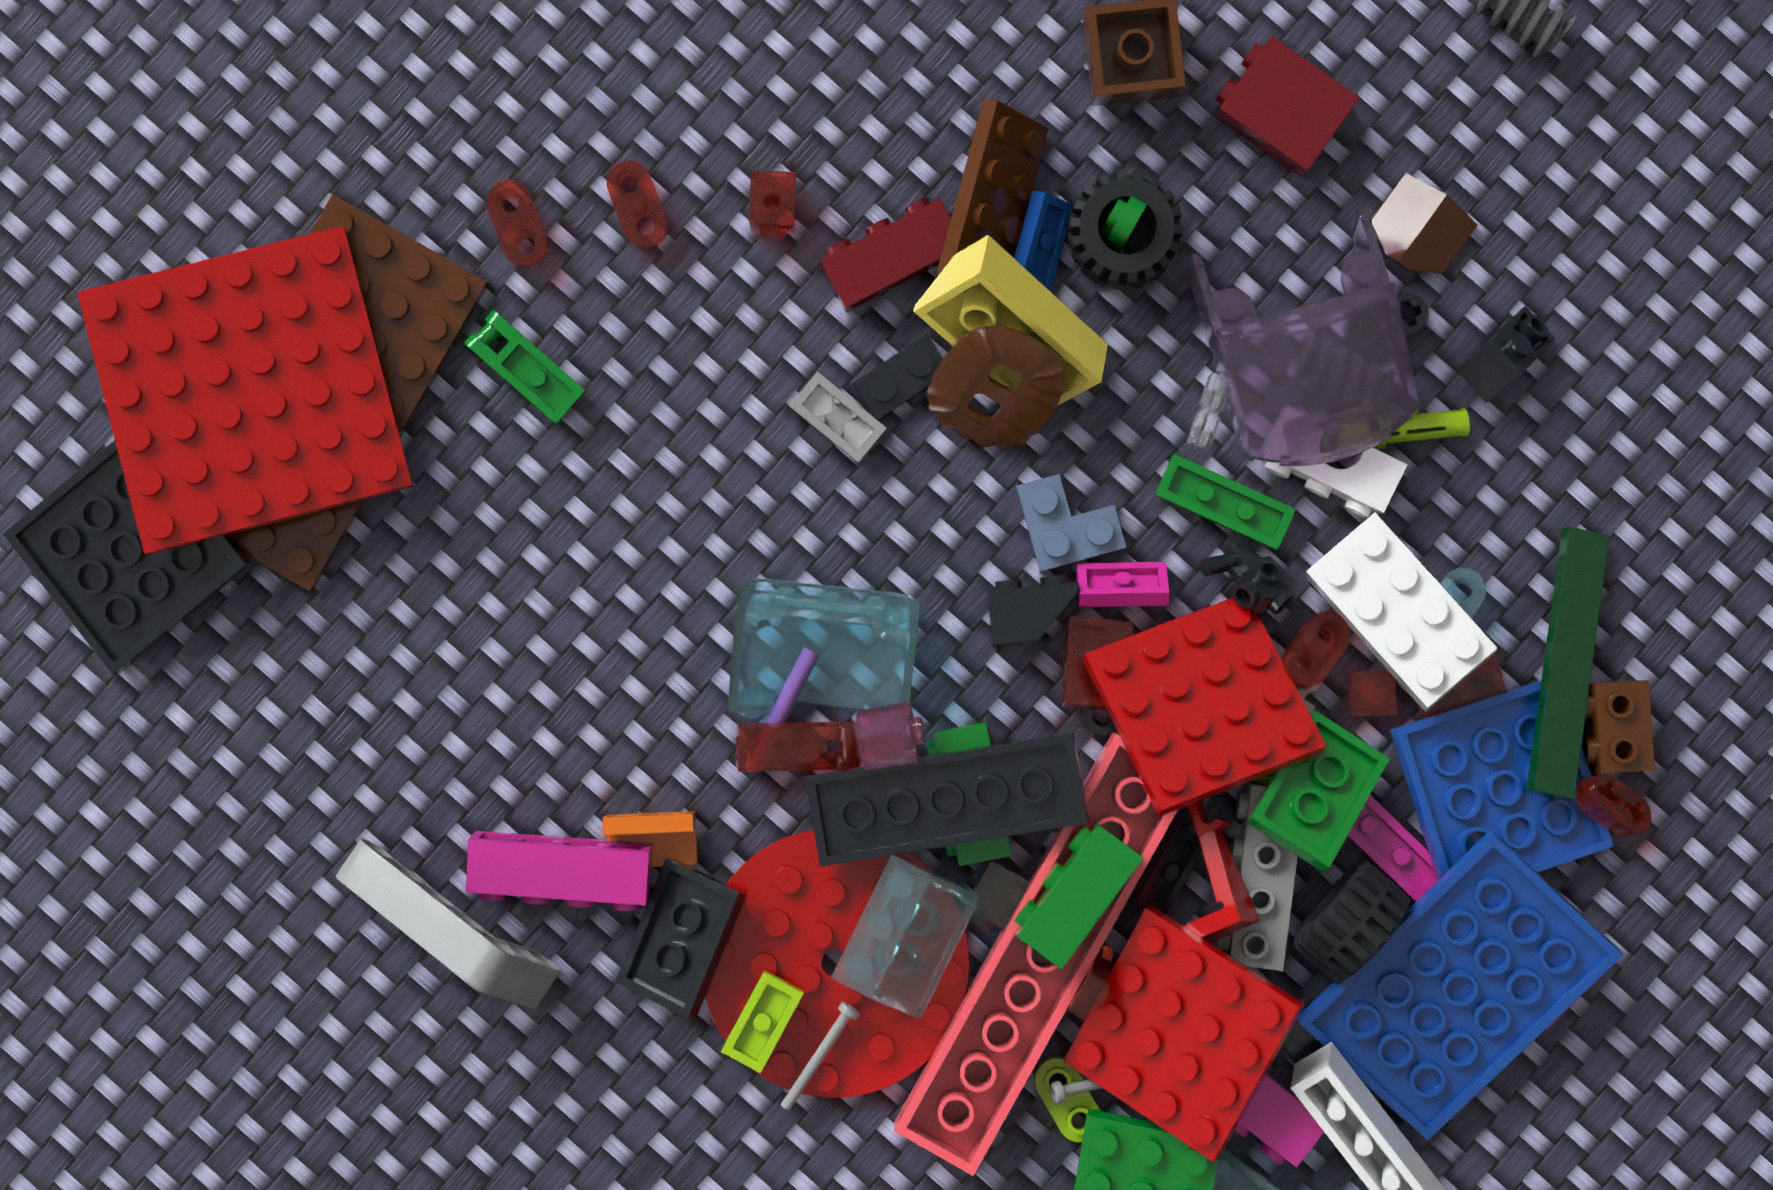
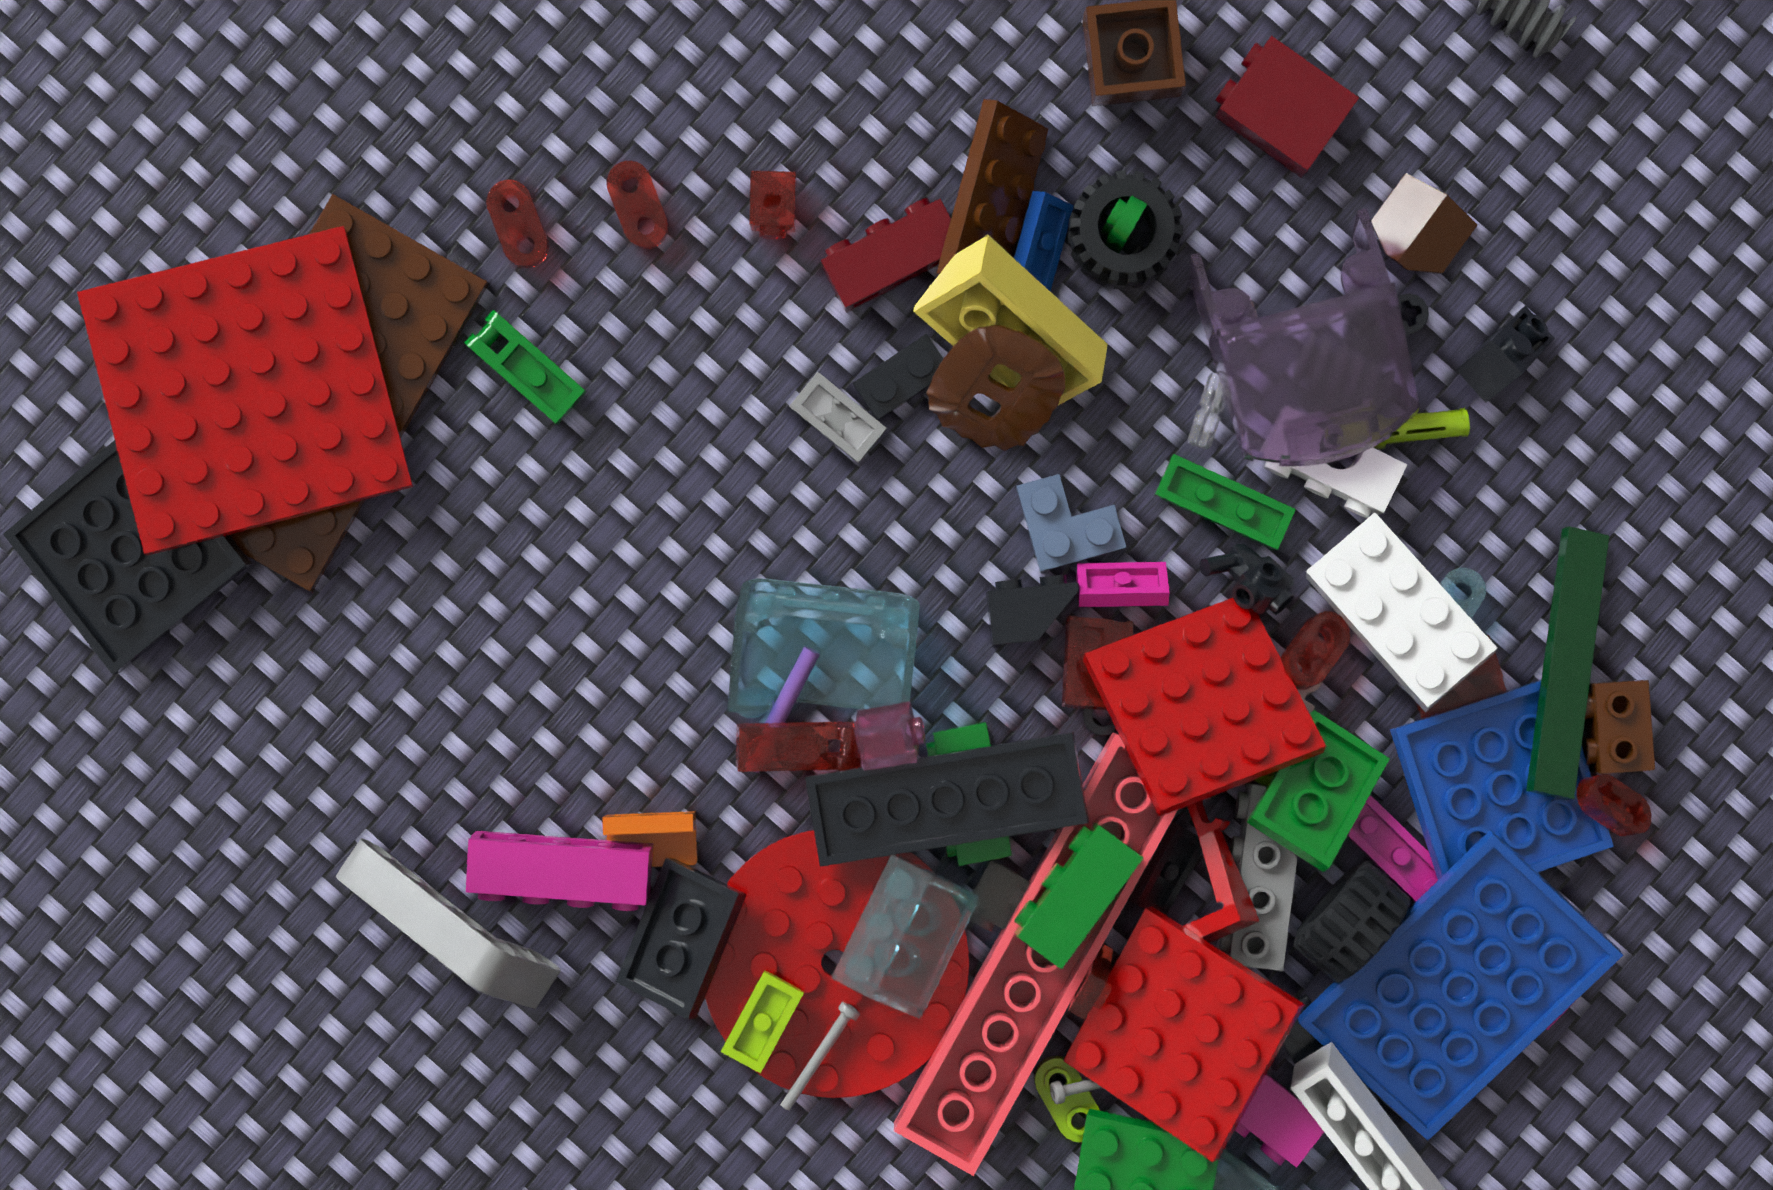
(1372, 693): clear red plate -> none

